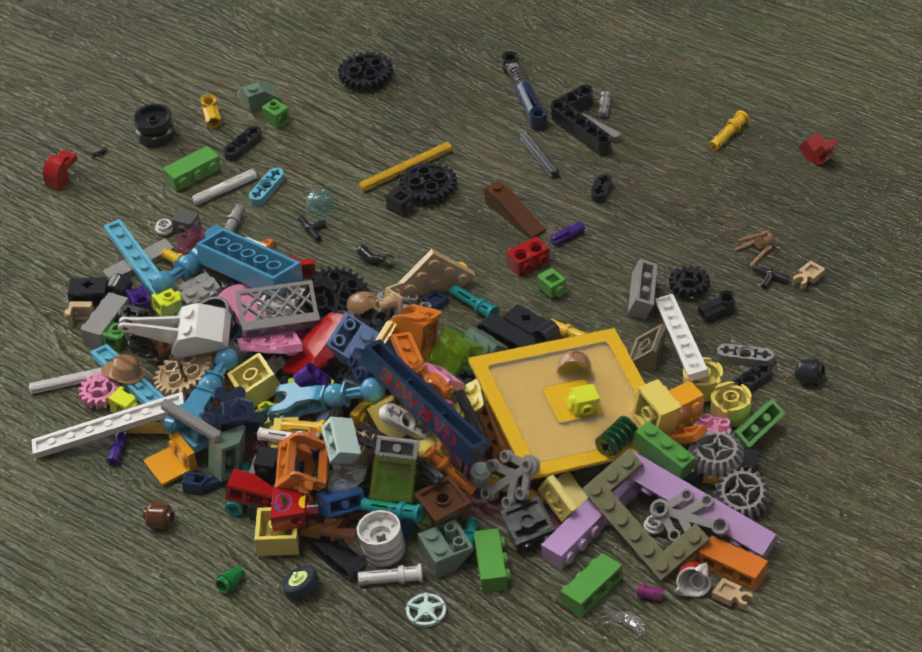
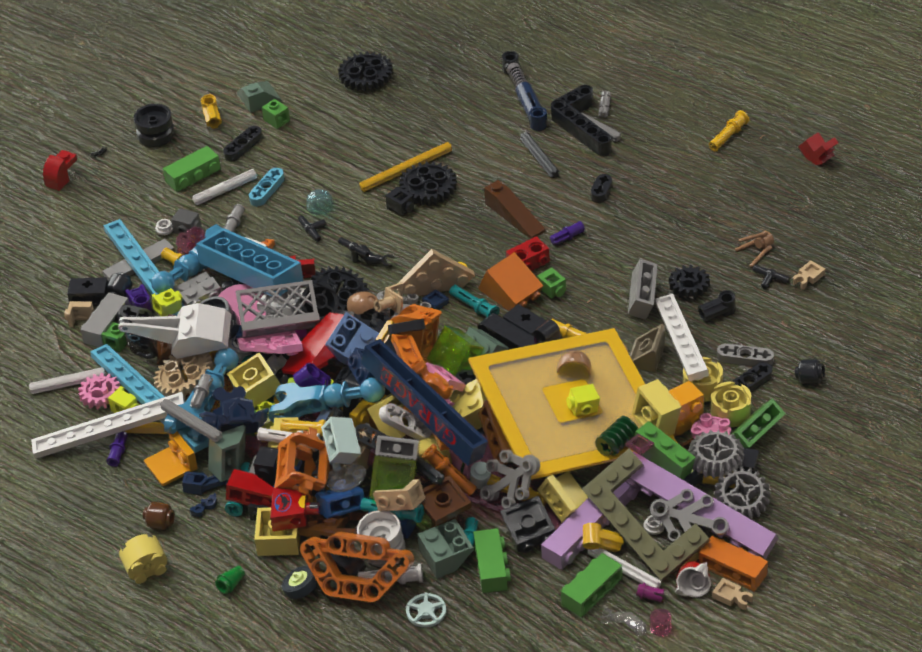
(123, 369): medium nougat piece -> none
(143, 558): none -> light yellow brick
(201, 391): none -> light grey axle
(209, 503): none -> dark blue piece
(354, 248): none -> black piece
(368, 551): none -> orange piece
(400, 499): none -> tan bracket
(408, 326): none -> black beam
(471, 415): black axle -> none
(510, 283): none -> orange slope
(597, 538): none -> yellow piece
(628, 569): none -> white axle
(639, 444): none -> clear pink slope
(660, 616): none -> clear pink wheel
(689, 434): orange plate -> none

